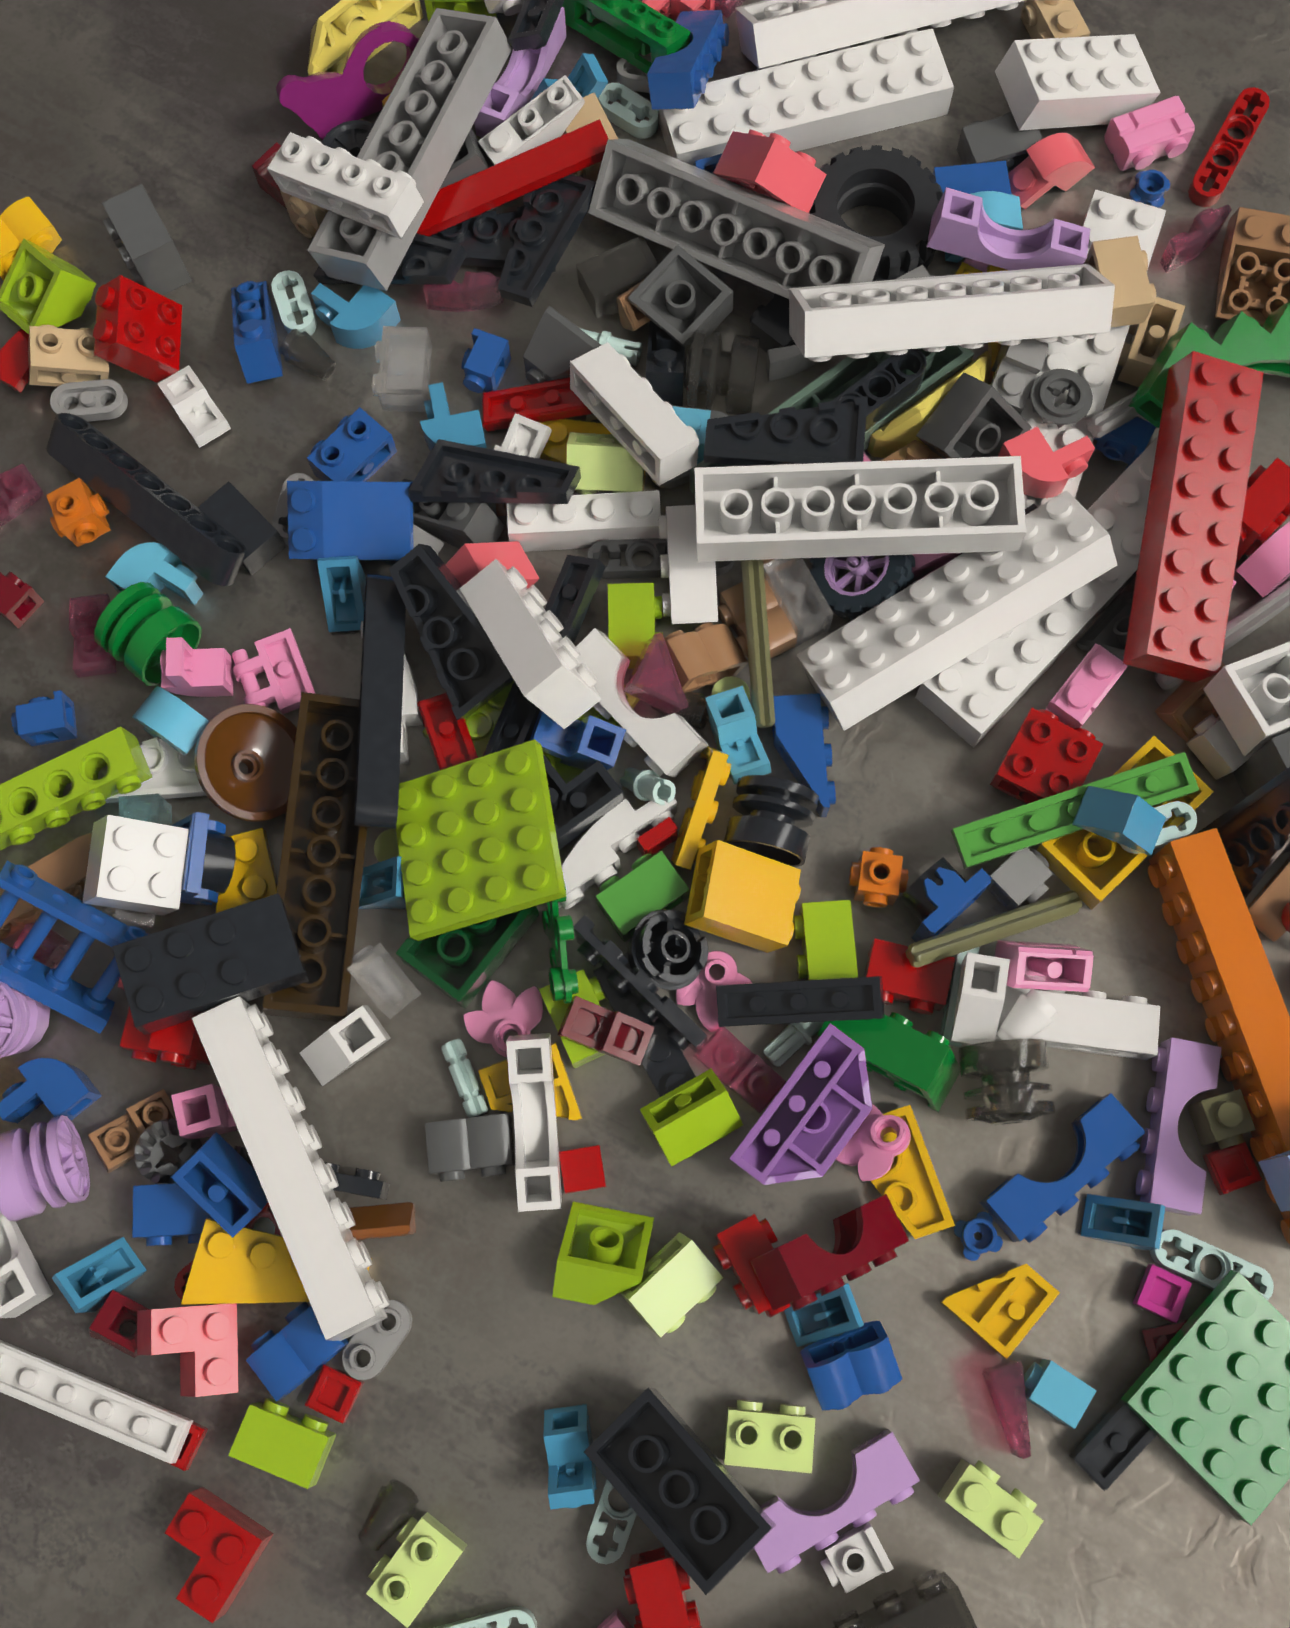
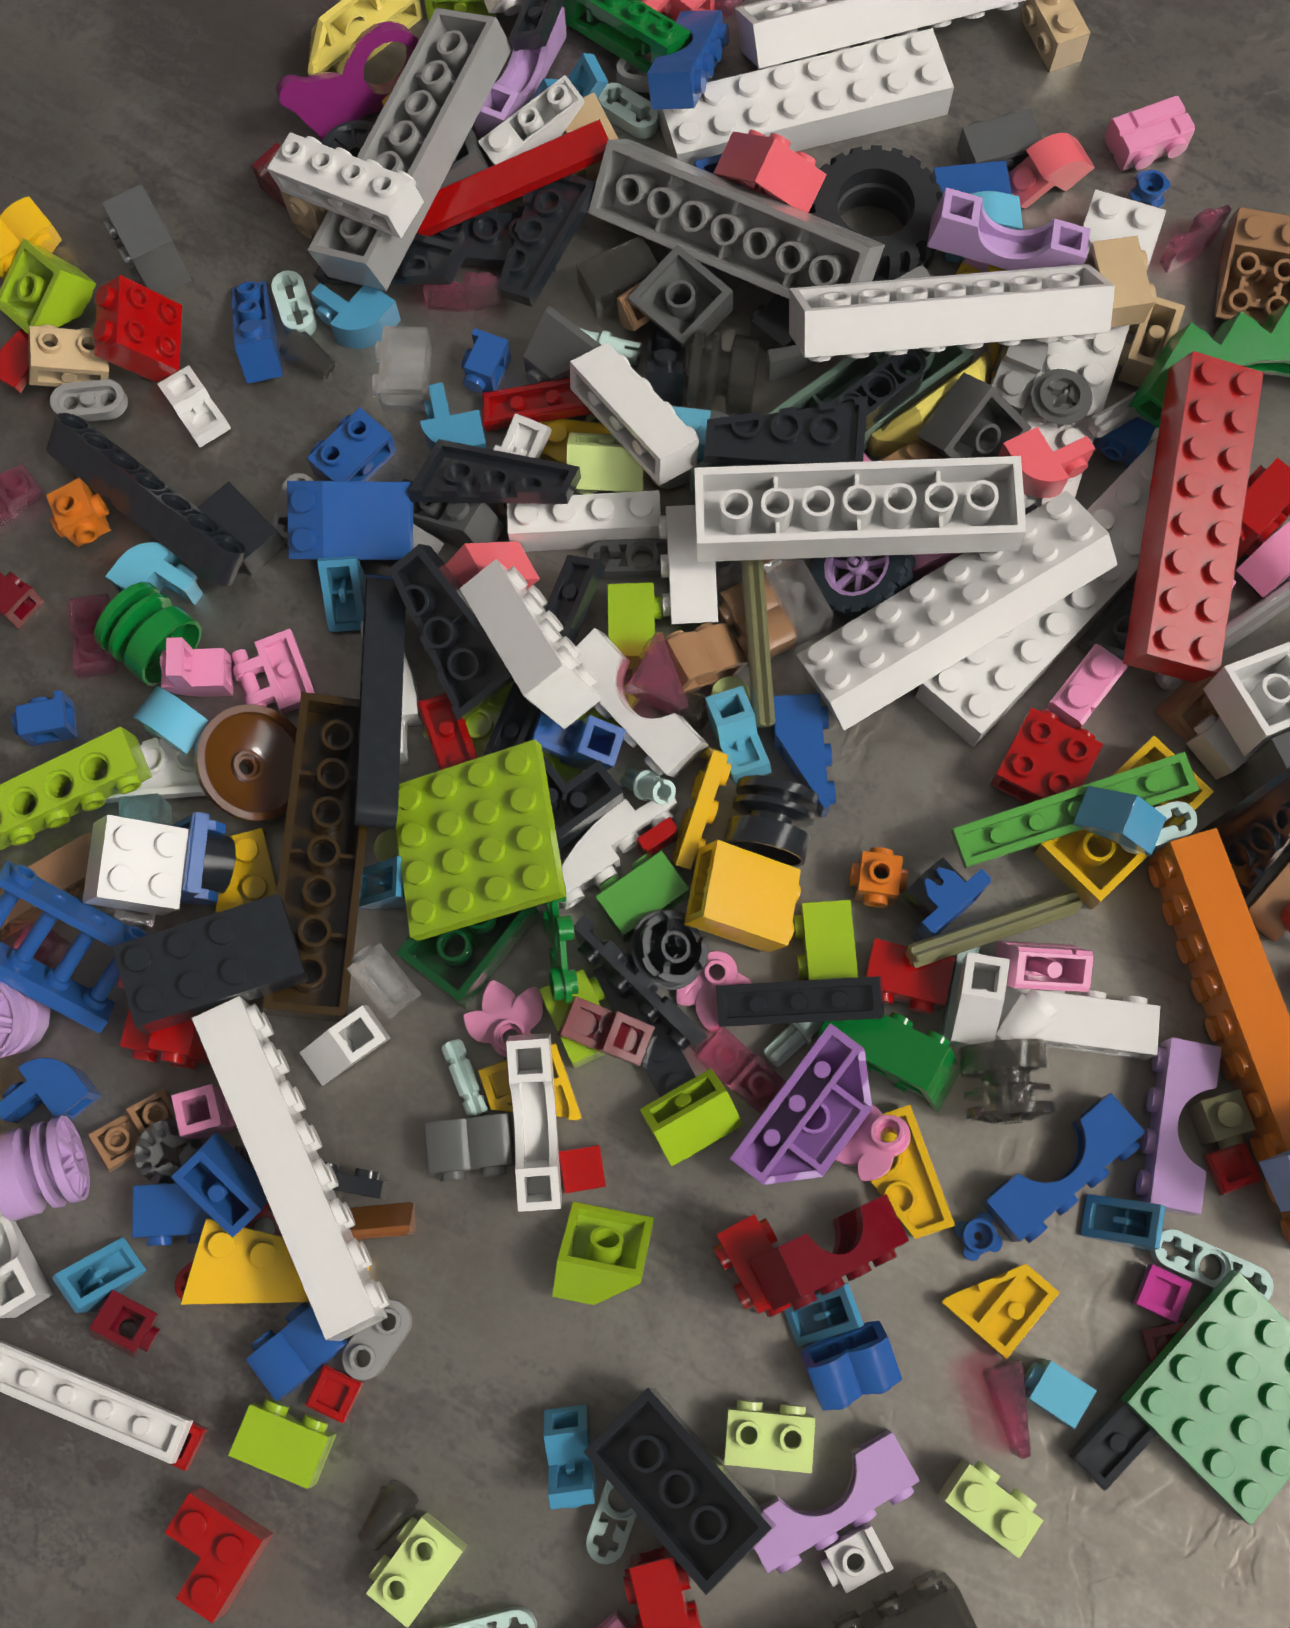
(205, 1342): coral brick -> none
(672, 1285): yellowish green brick -> none
(1020, 879): light grey brick -> none
(1075, 80): white brick -> none
(1229, 147): red beam -> none

